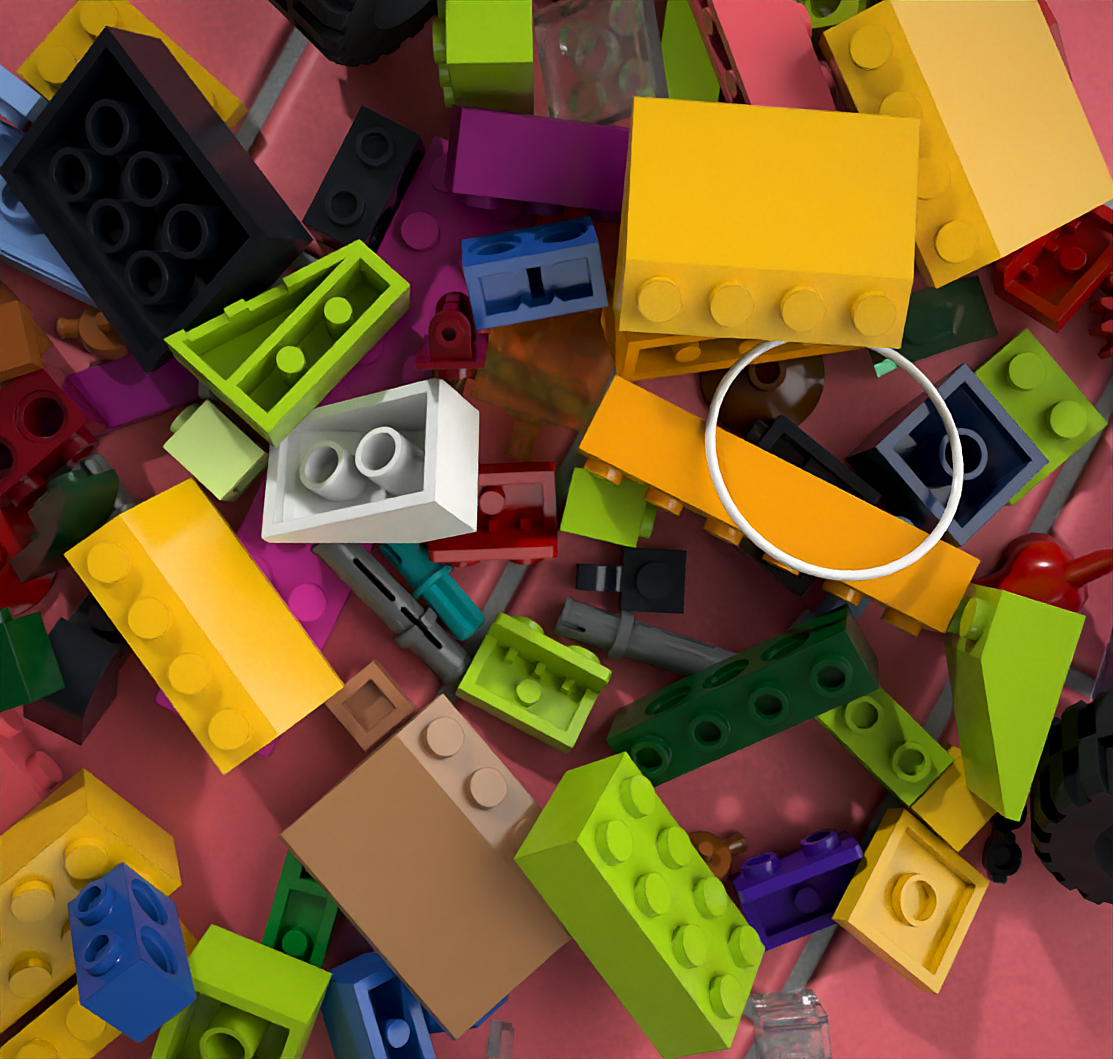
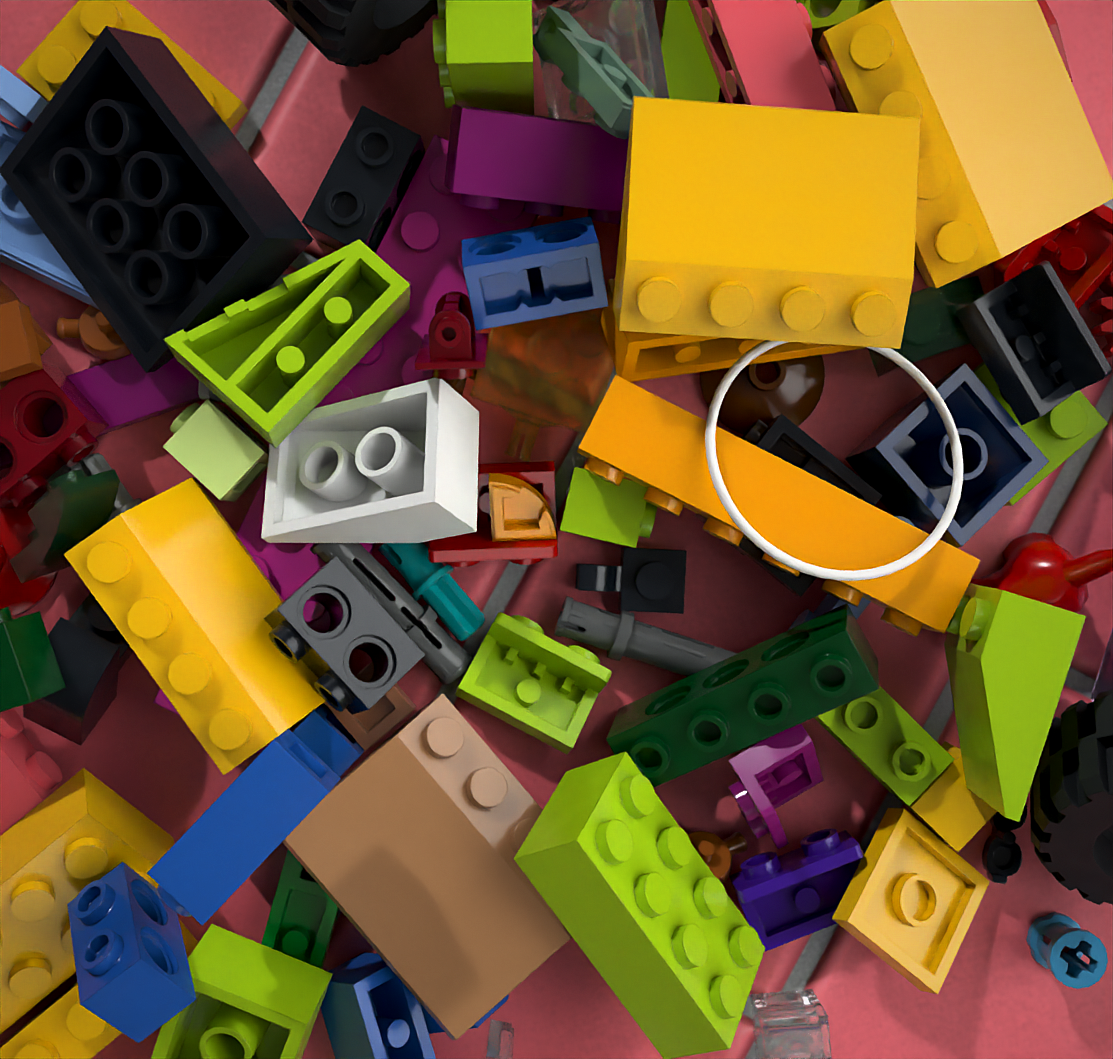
(254, 815): none -> blue arch
(355, 623): none -> brick
(518, 510): none -> light orange tile
(589, 70): none -> sand green hinge
(771, 776): none -> magenta bracket
(1034, 342): none -> black bracket
(1067, 966): none -> dark azure bush

